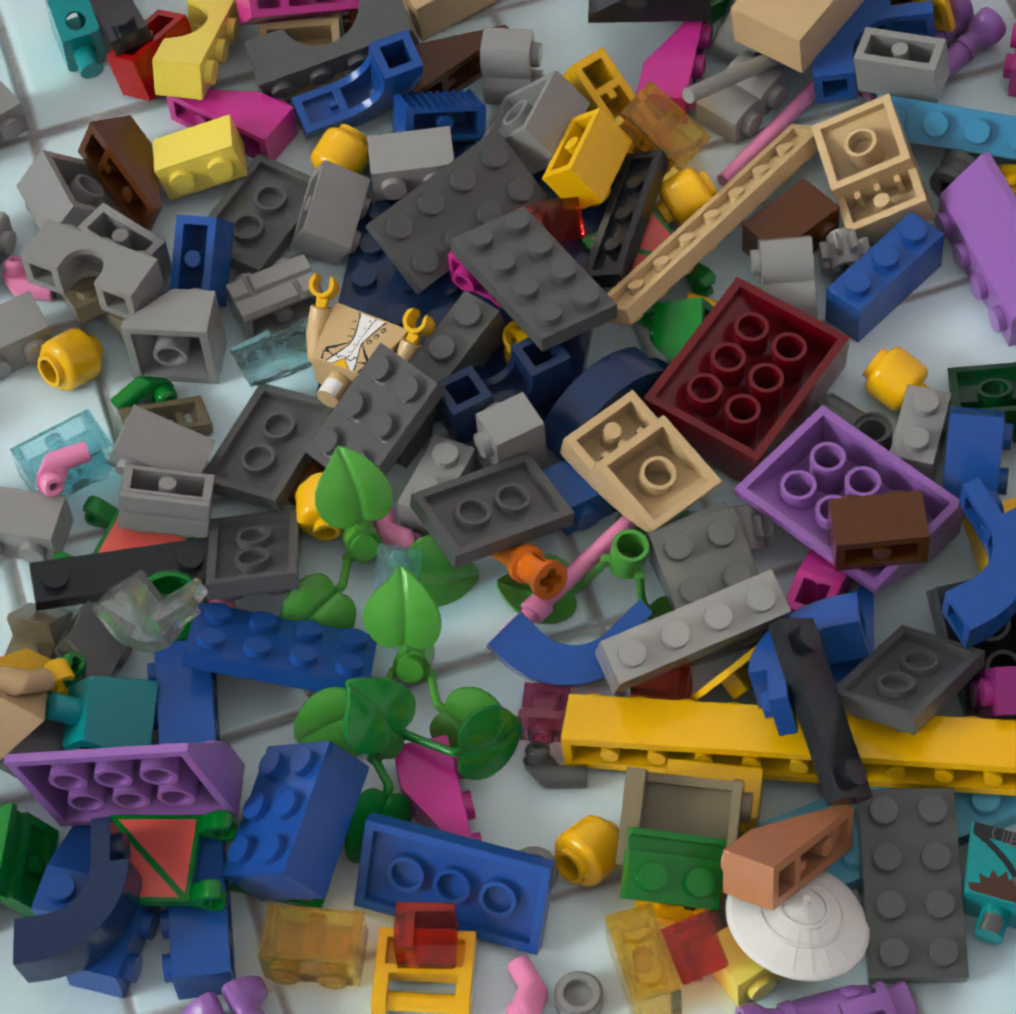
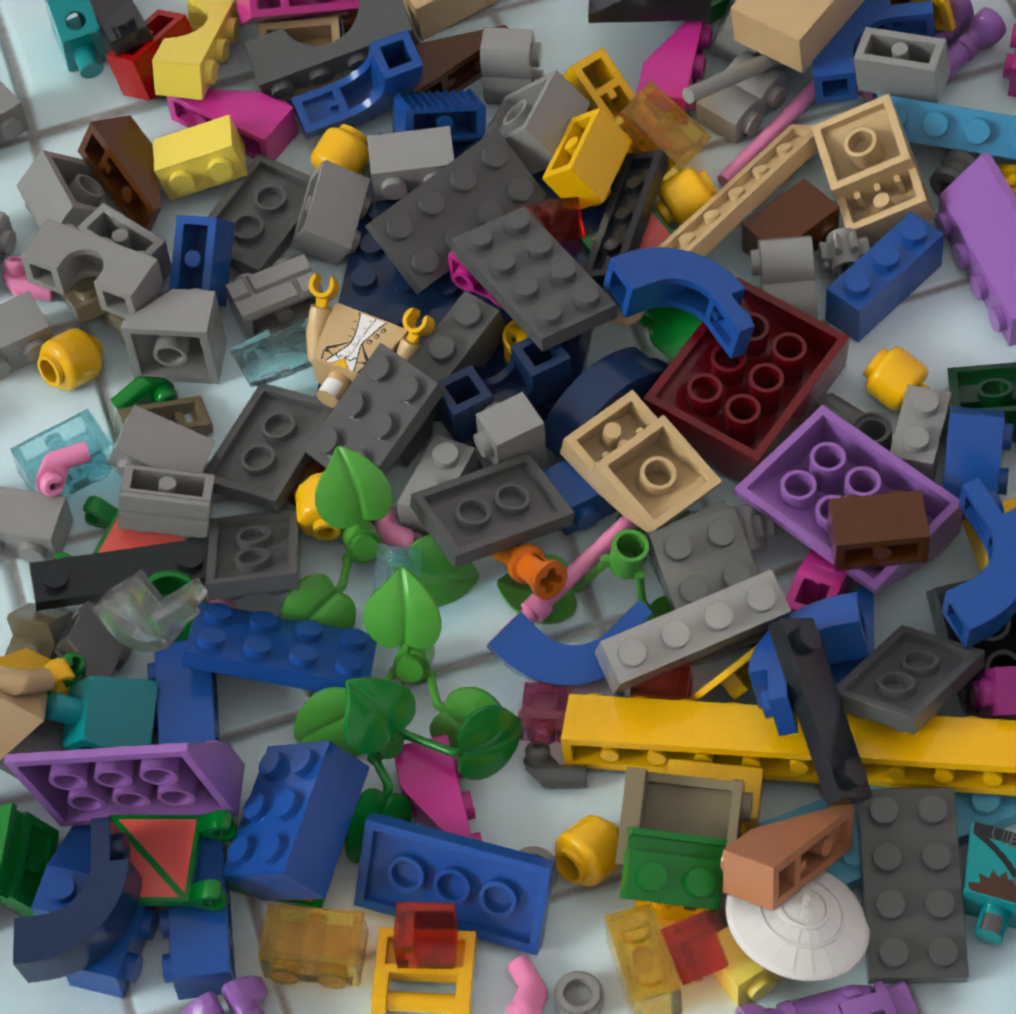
(686, 282): none -> blue arch

